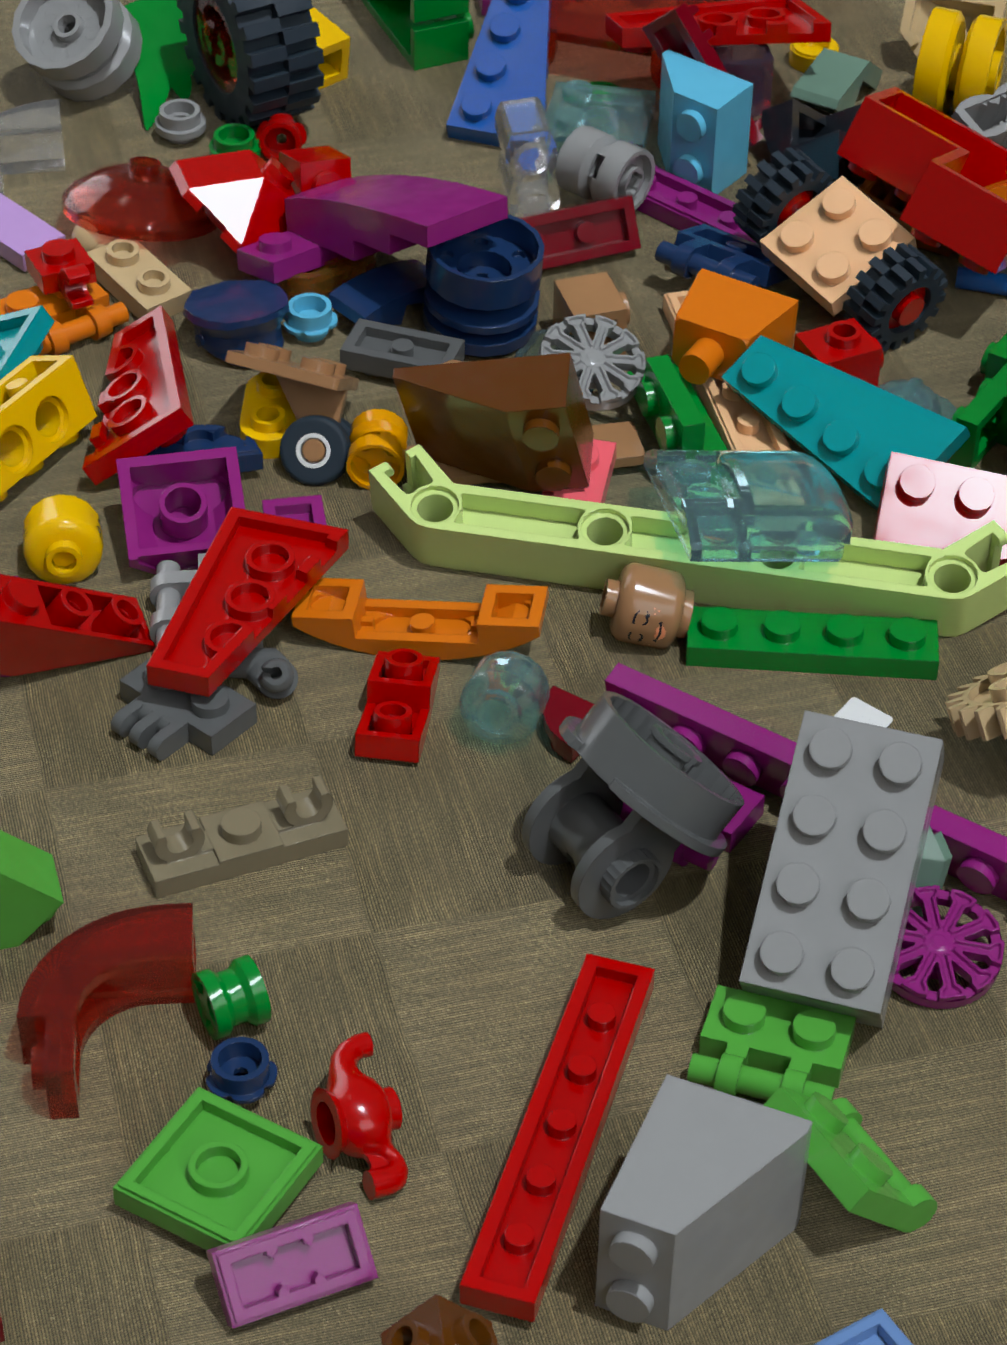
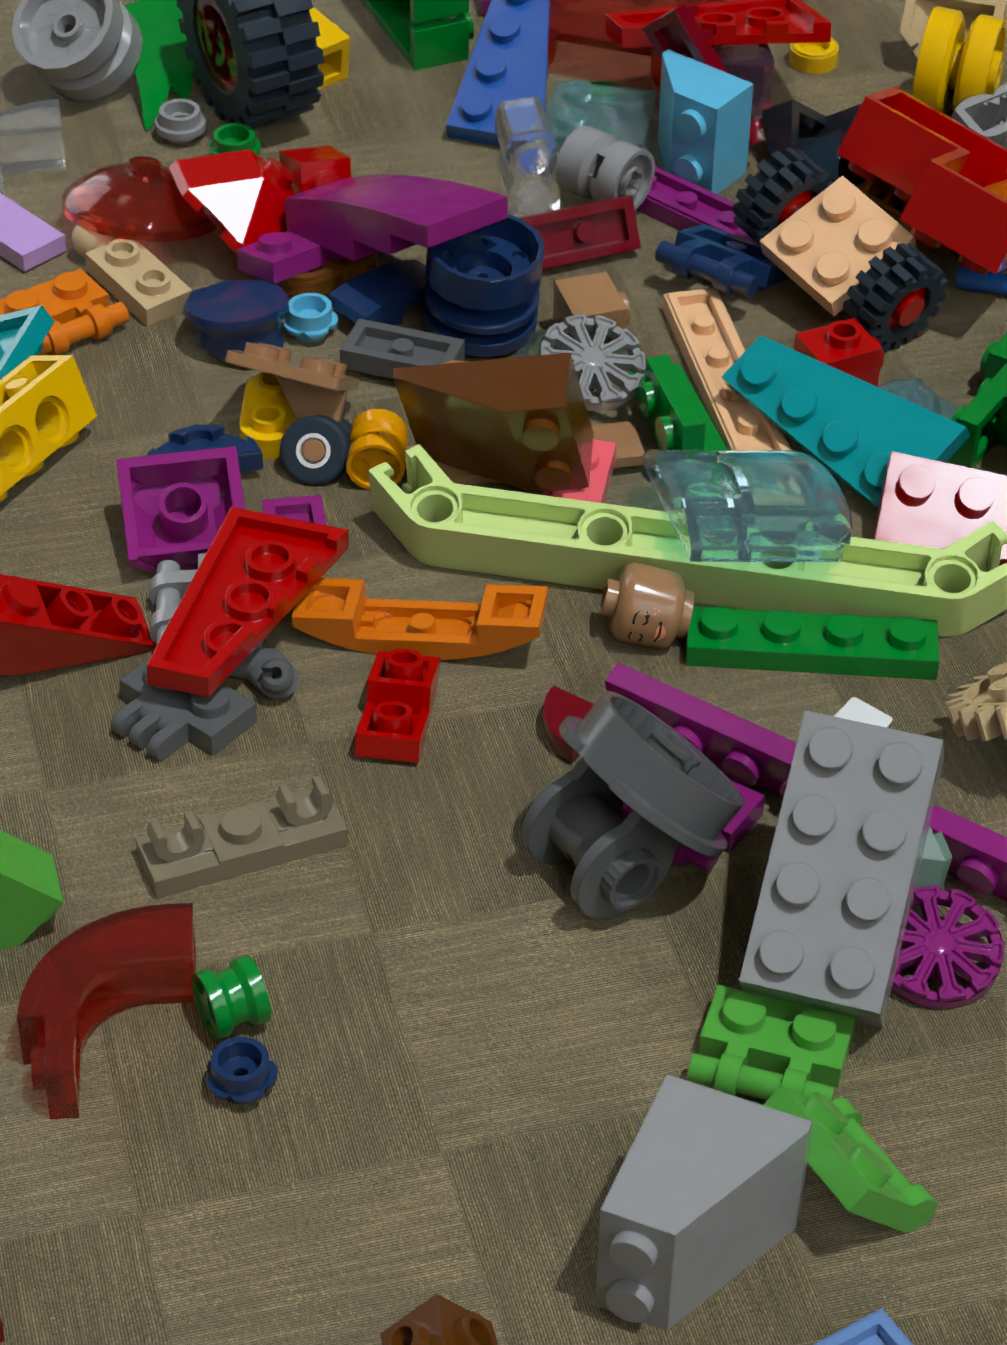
(63, 268): red plate -> none
(65, 534): yellow head -> none
(146, 396): red wing -> none
(217, 1172): bright green plate -> none
(280, 124): red plate -> none
(292, 1264): magenta plate -> none
(359, 1118): red piece -> none
(504, 698): clear light blue head -> none
(557, 1140): red plate -> none
(723, 320): orange torso -> none
(835, 81): sand green slope -> none

